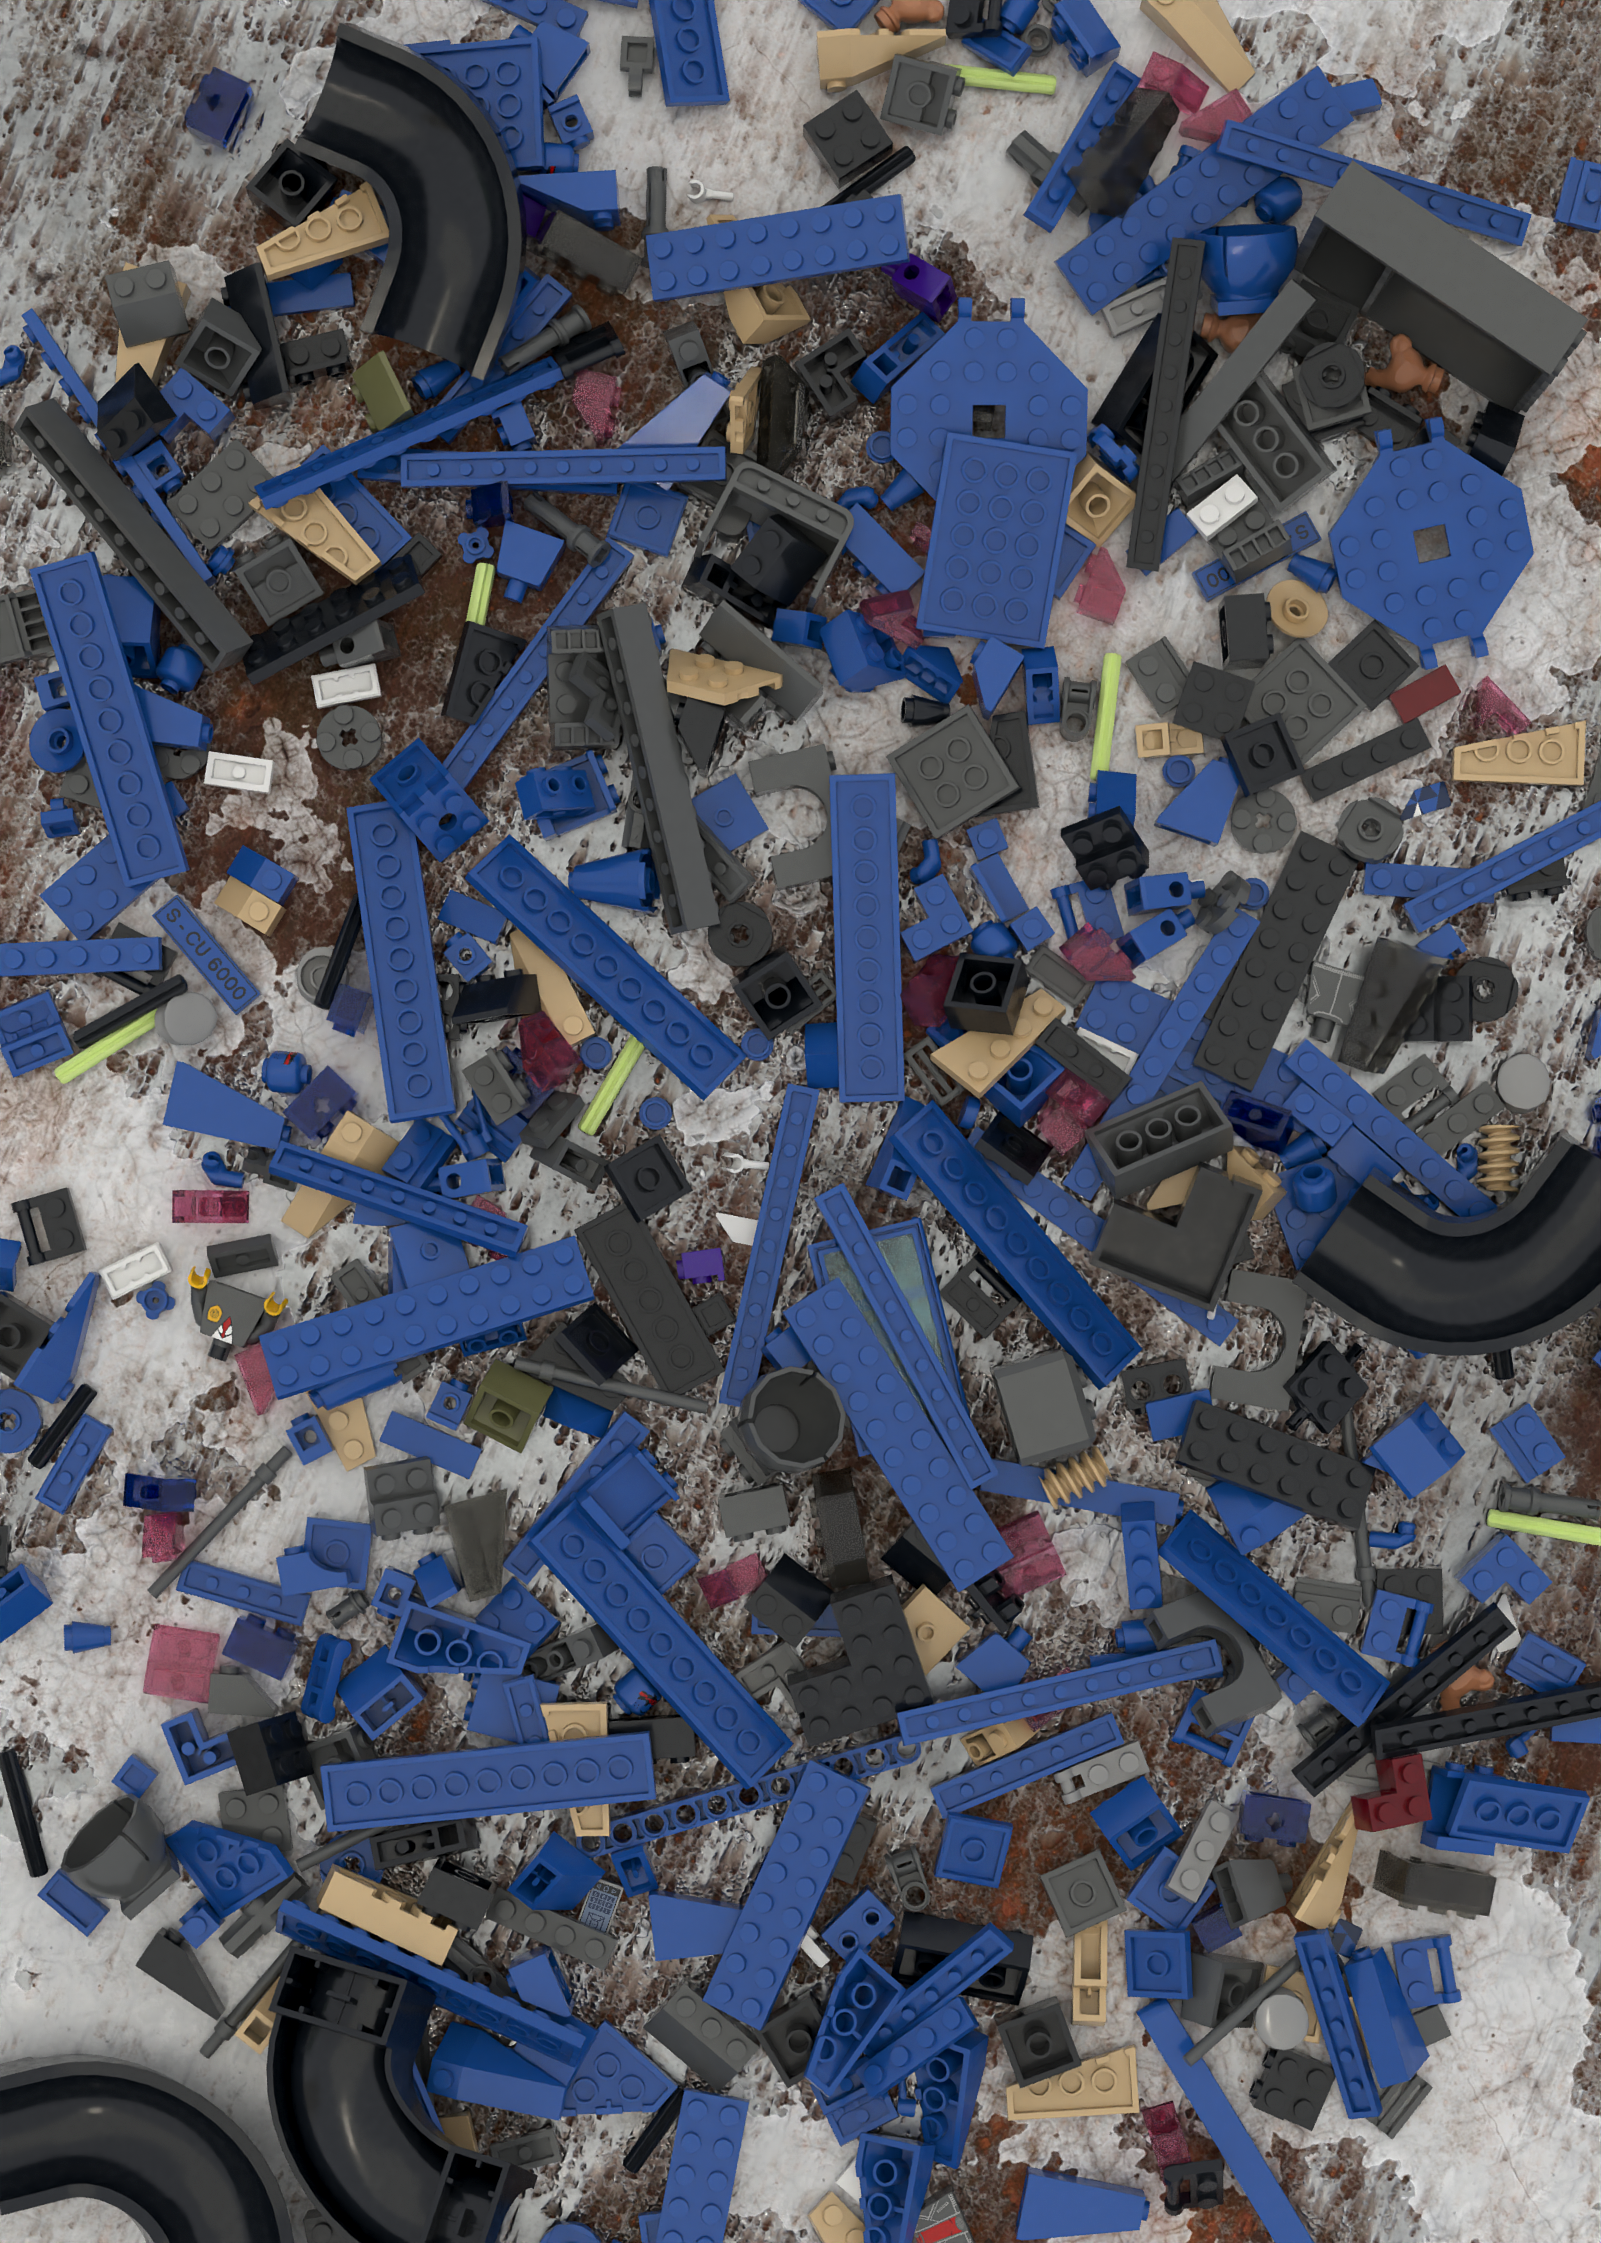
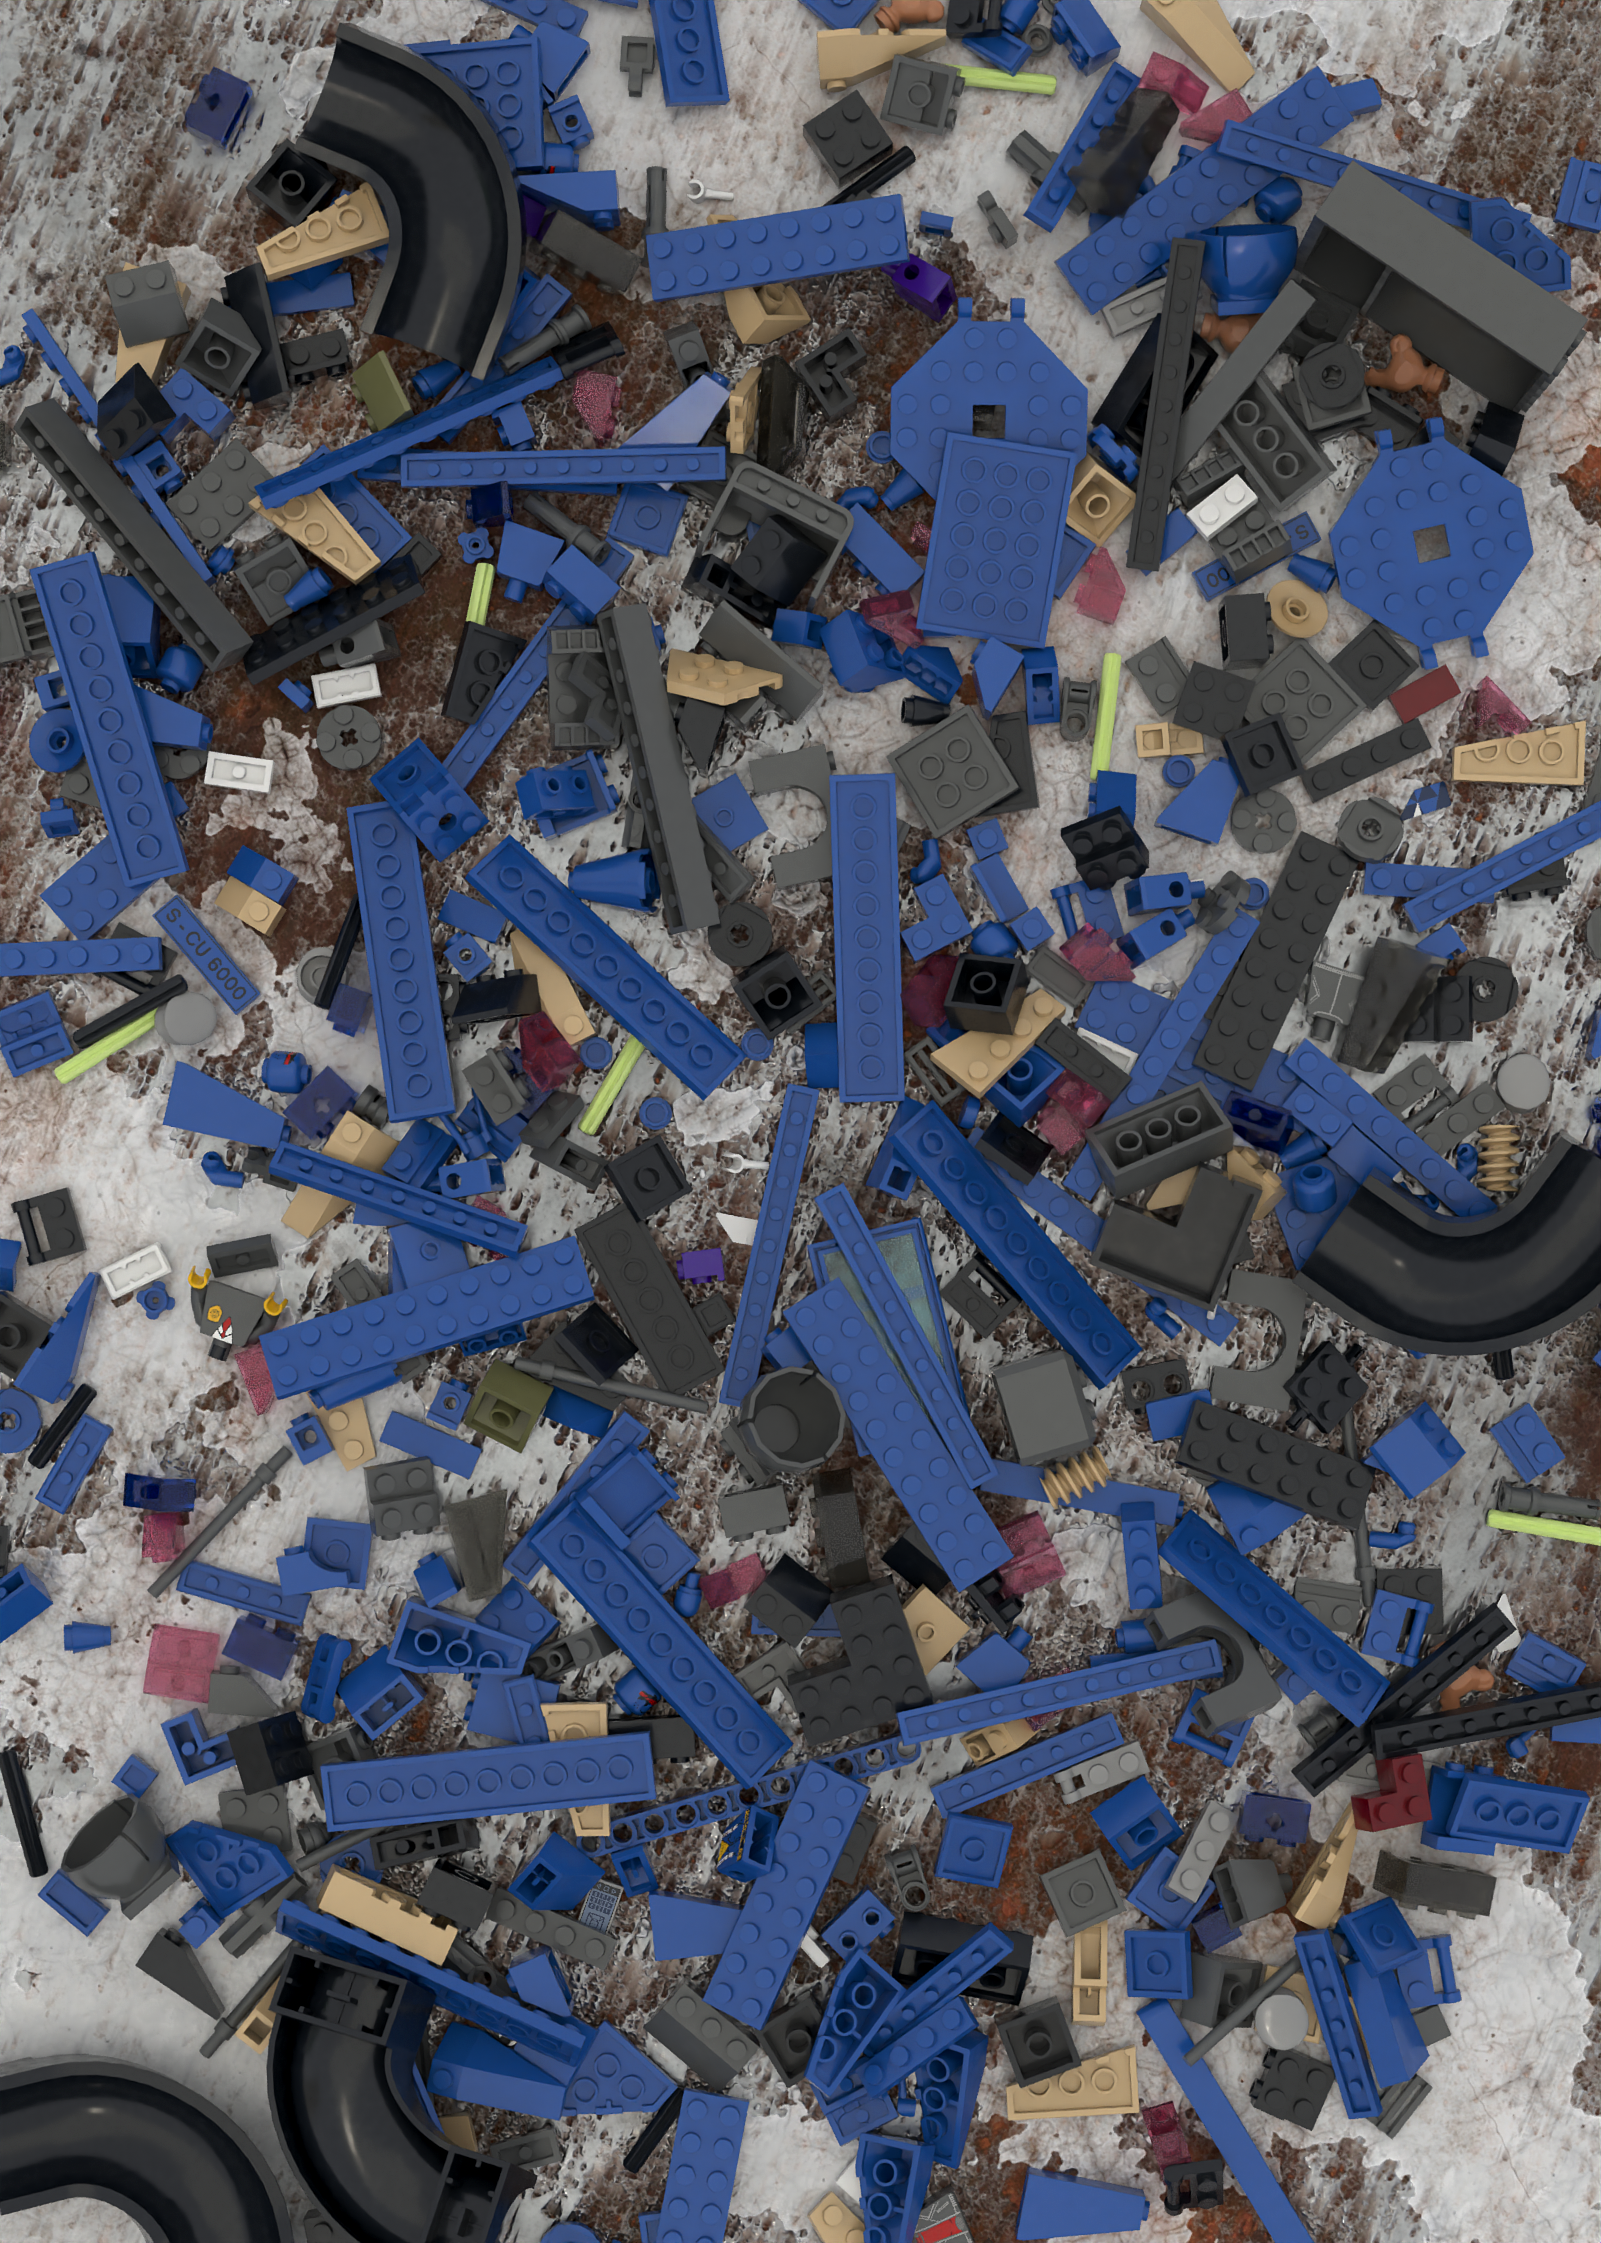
(210, 1206): clear pink slope -> none
(297, 694): none -> blue plate
(310, 588): none -> blue cone
(313, 1837): none -> dark grey plate
(347, 1609): dark grey pin -> none
(372, 1106): none -> dark grey wheel
(382, 1600): blue brick -> none
(580, 585): none -> blue brick
(688, 1596): none -> blue cylinder
(748, 1845): none -> blue torso
(895, 357): blue slope -> none
(935, 224): none -> blue tile
(1000, 226): none -> dark grey plate
(1156, 1313): none -> blue arm
(1381, 1937): none -> blue tile
(1502, 1563): blue brick -> none
(1519, 243): none -> blue plate

